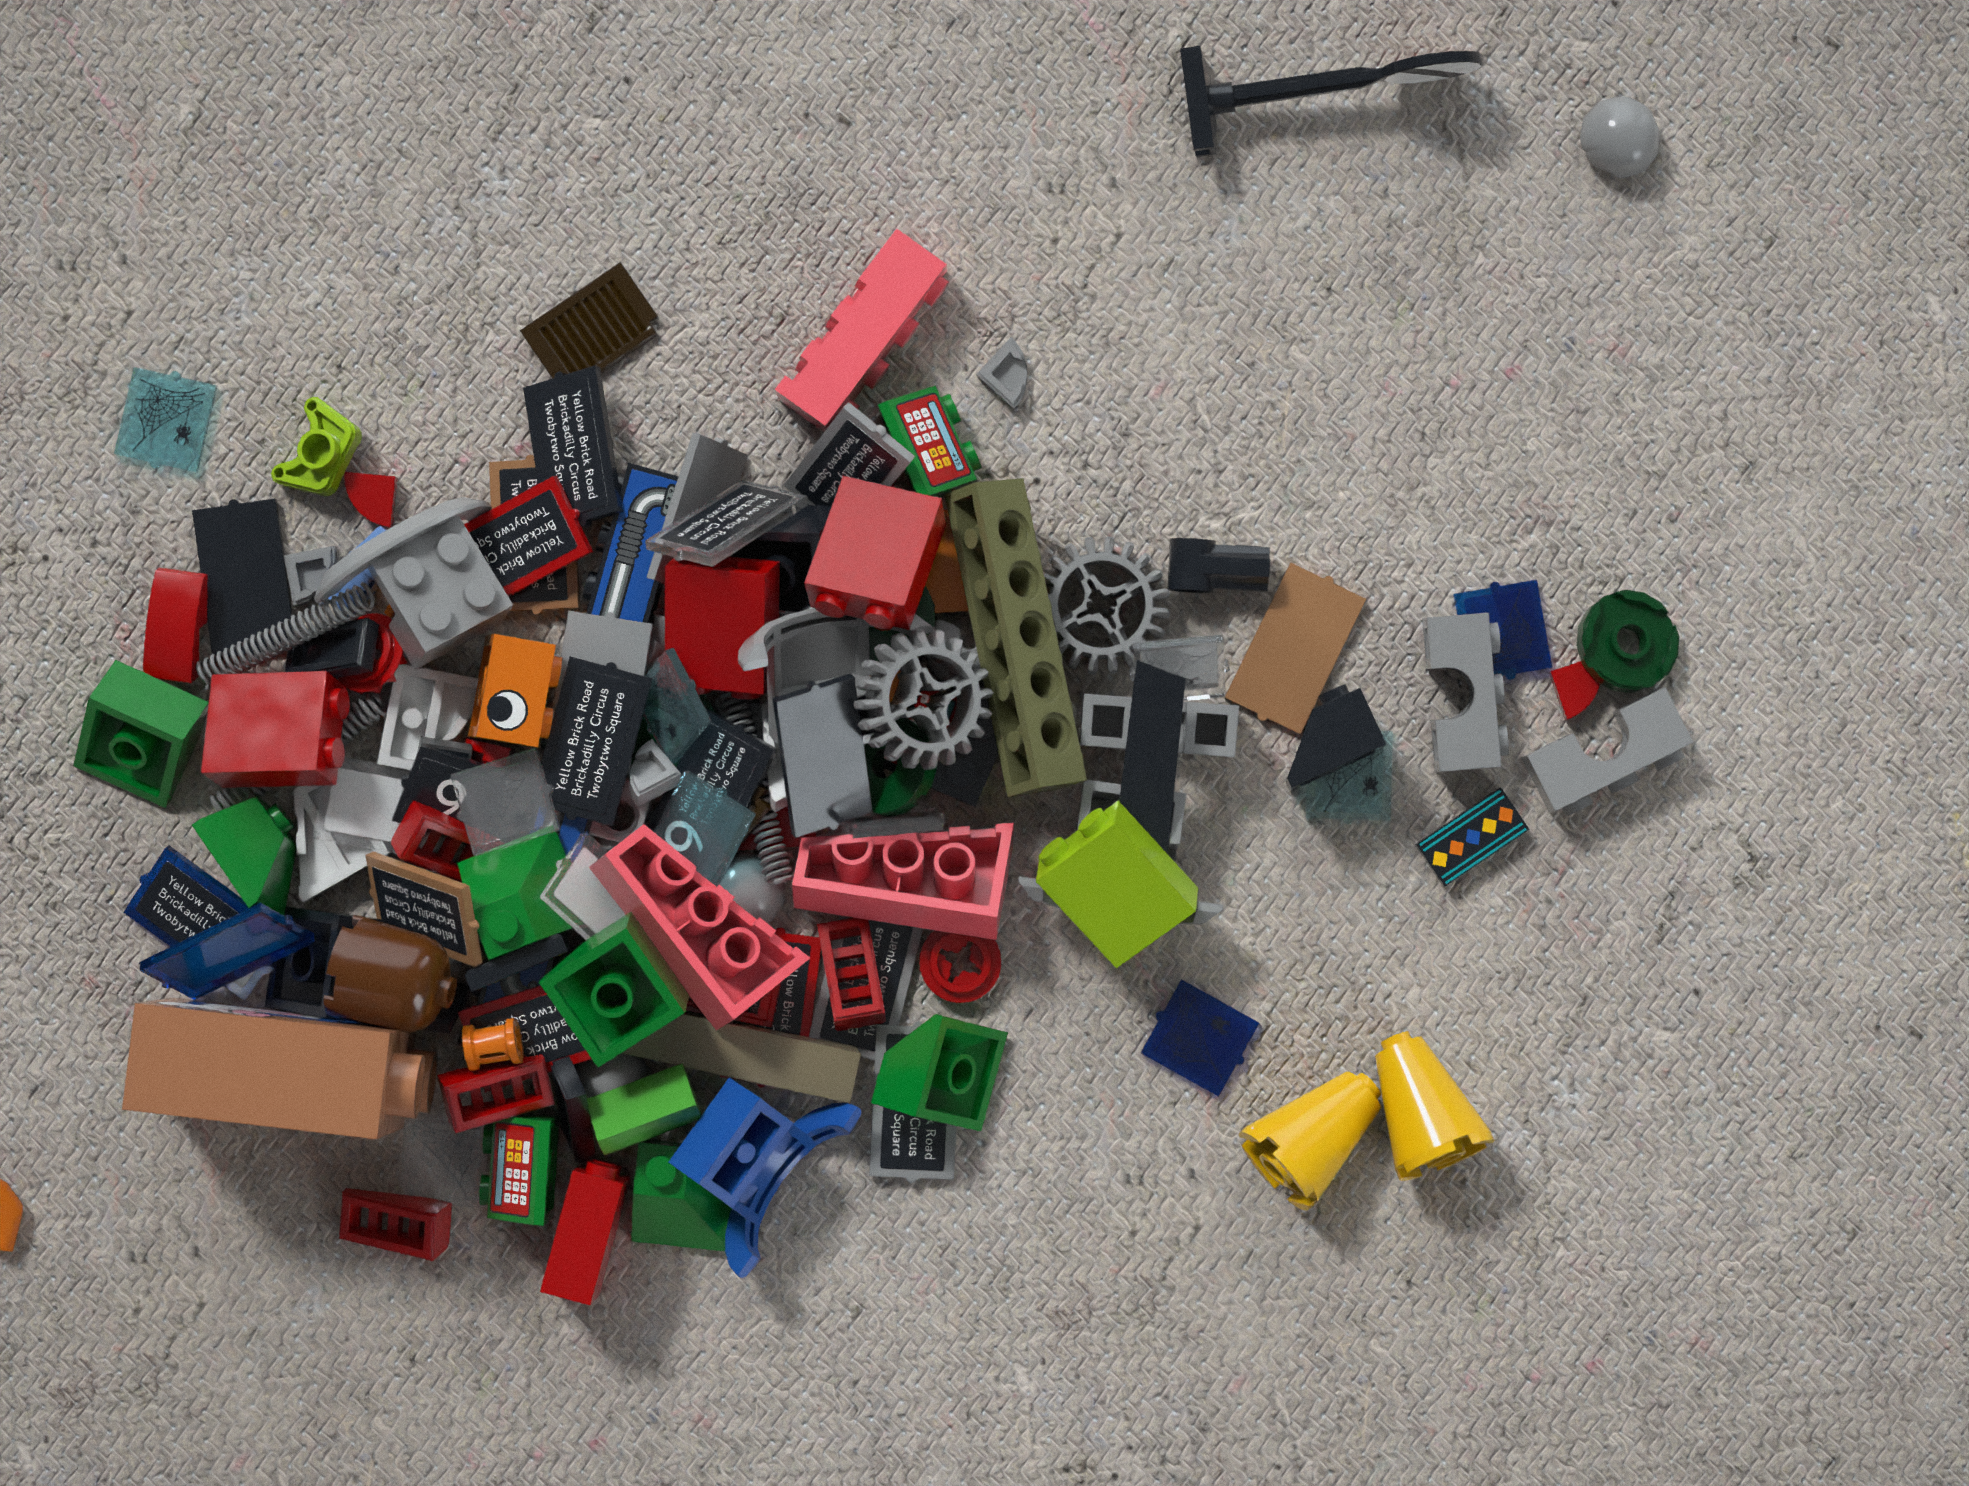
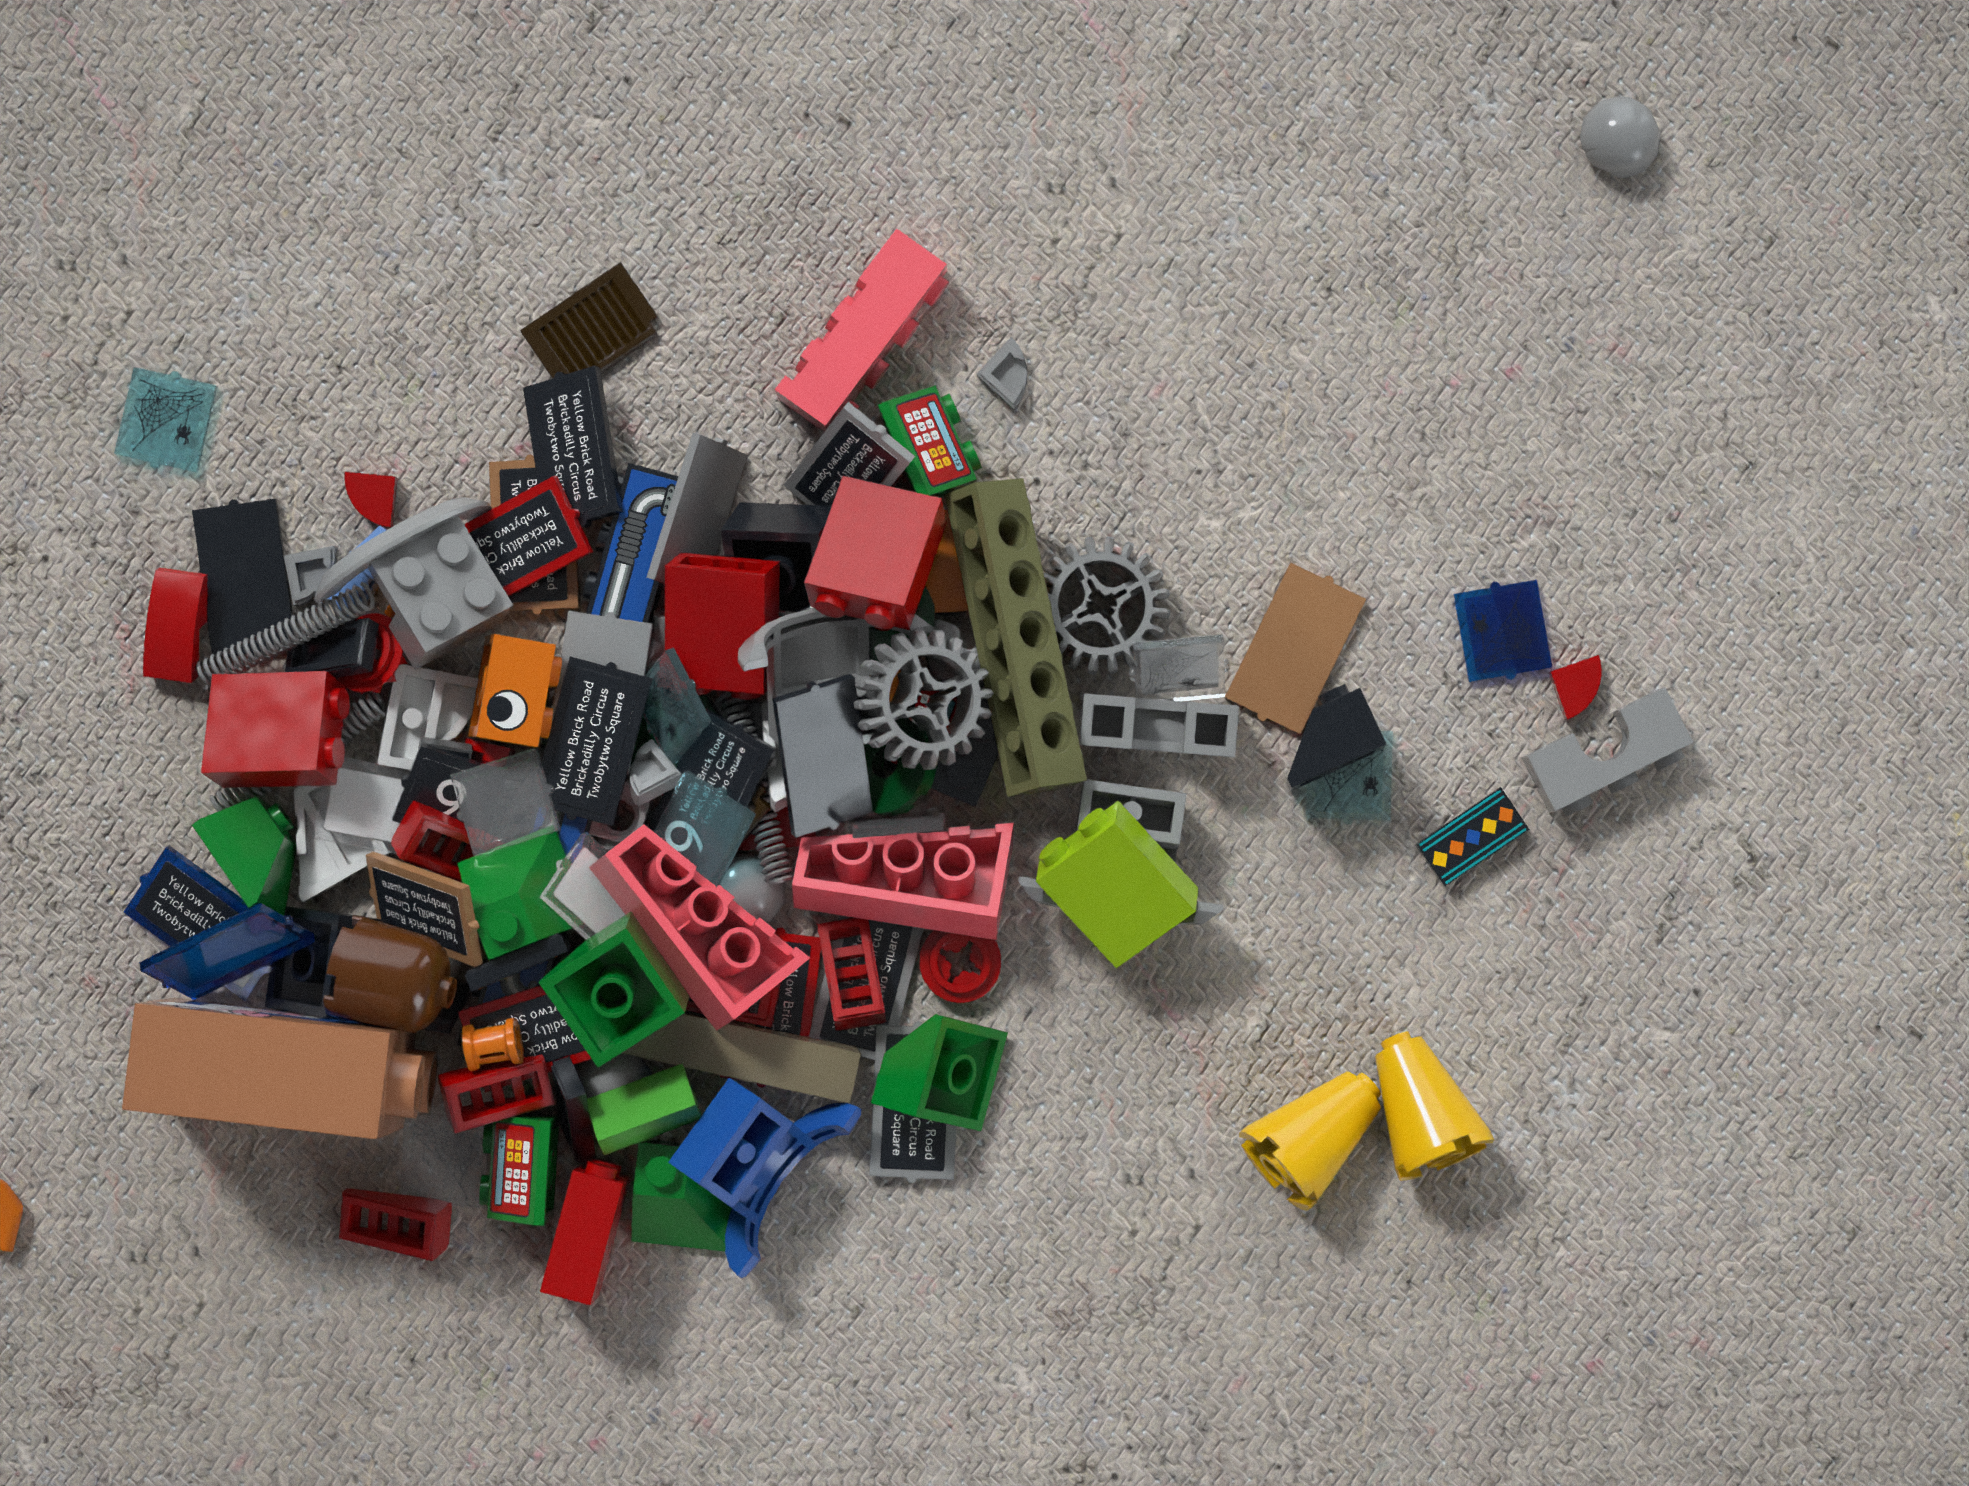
(139, 733): green slope -> none
(321, 451): lime piece -> none
(726, 523): piece -> none
(1153, 749): black sticker -> none
(1199, 1037): clear blue piece -> none
(1204, 566): black piece -> none
(1209, 99): black piece -> none
(1472, 736): light grey arch -> none
(1604, 657): dark green tile -> none

